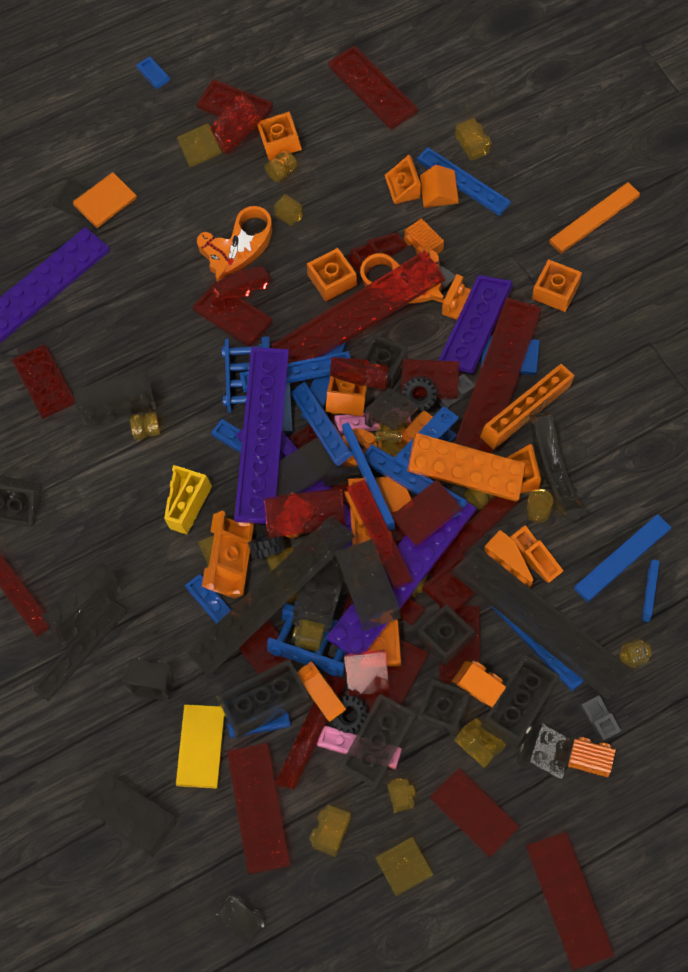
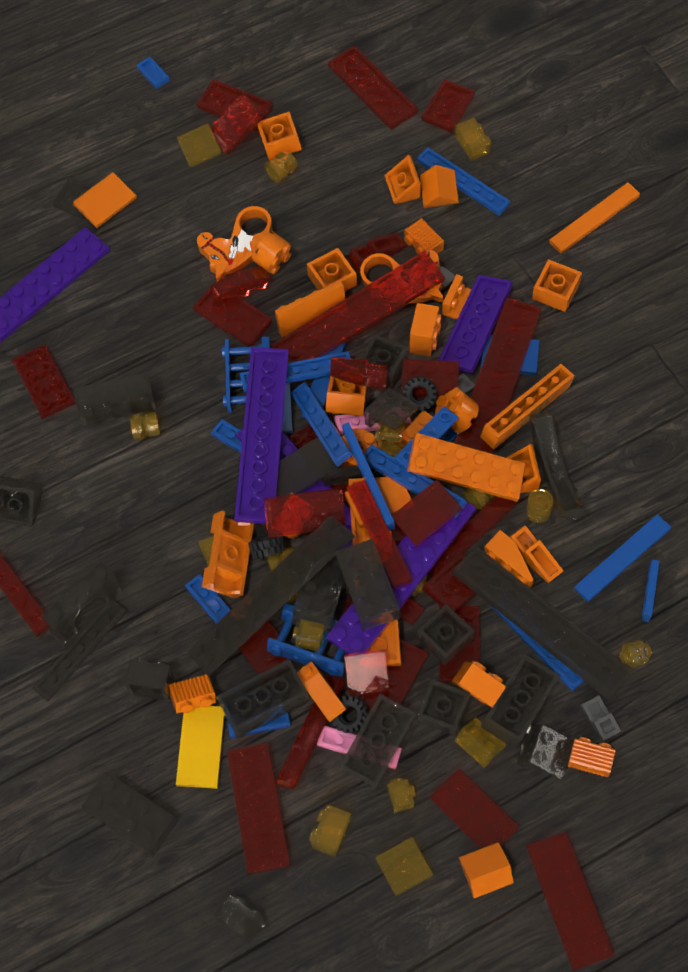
(186, 498): yellow wedge -> none
(192, 694): none -> orange brick
(272, 252): none -> orange brick
(288, 210): clear yellow brick -> none
(307, 308): none -> orange tile
(425, 329): none -> orange brick
(448, 105): none -> clear red plate
(460, 405): none -> orange brick
(486, 869): none -> orange slope

